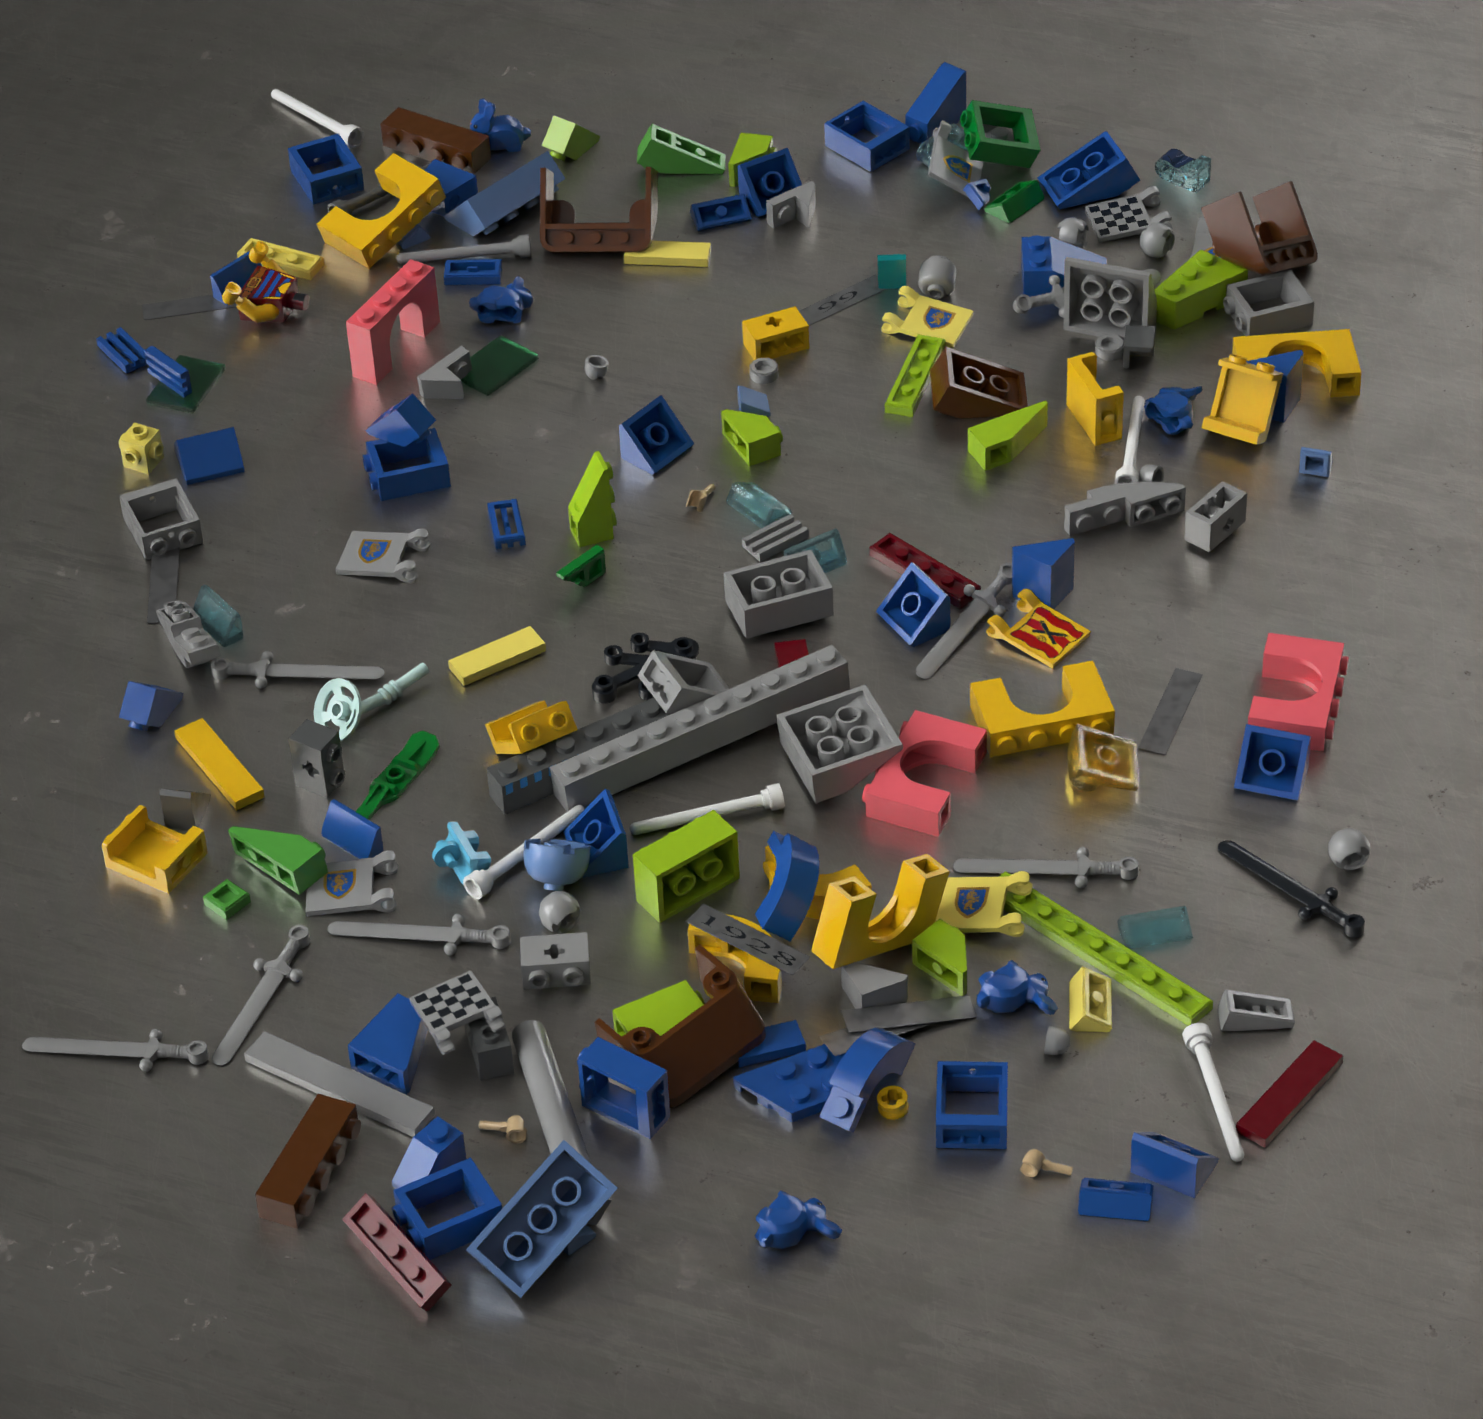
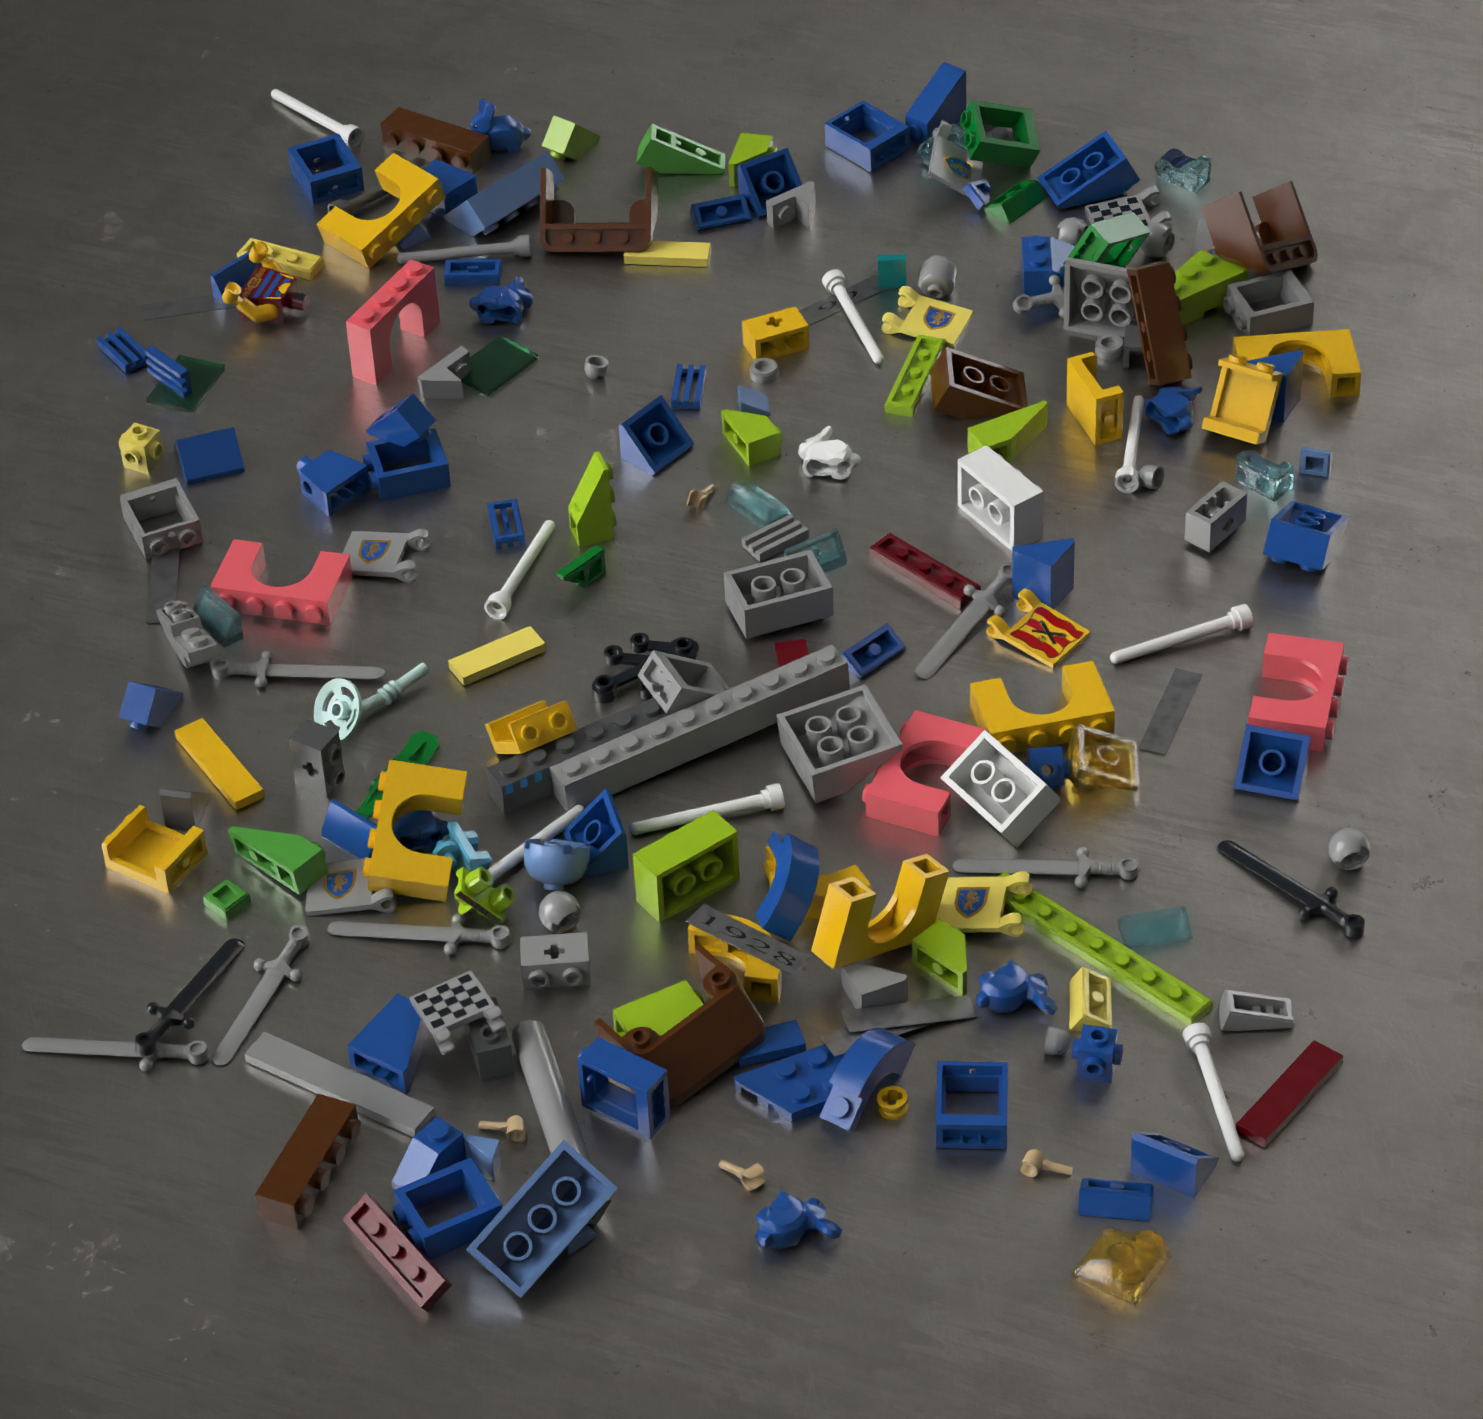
(174, 1013): none -> black sword
(310, 600): none -> coral arch
(332, 480): none -> blue torso
(409, 789): none -> yellow arch
(420, 830): none -> blue animal
(479, 897): none -> lime hips
(485, 1154): none -> medium blue slope
(500, 603): none -> white piece
(690, 373): none -> blue tile
(749, 1177): none -> tan hand
(827, 456): none -> white animal
(836, 284): none -> white piece
(873, 651): none -> blue slope
(916, 607): blue slope -> none
(1000, 498): none -> white brick
(1001, 788): none -> white brick
(1054, 760): none -> blue brick
(1097, 1053): none -> blue brick
(1110, 240): none -> green window
(1123, 1263): none -> clear yellow slope
(1125, 501): light grey slope -> none
(1160, 323): none -> reddish brown brick
(1238, 618): none -> white piece
(1263, 475): none -> clear light blue leg
(1304, 535): none -> blue slope

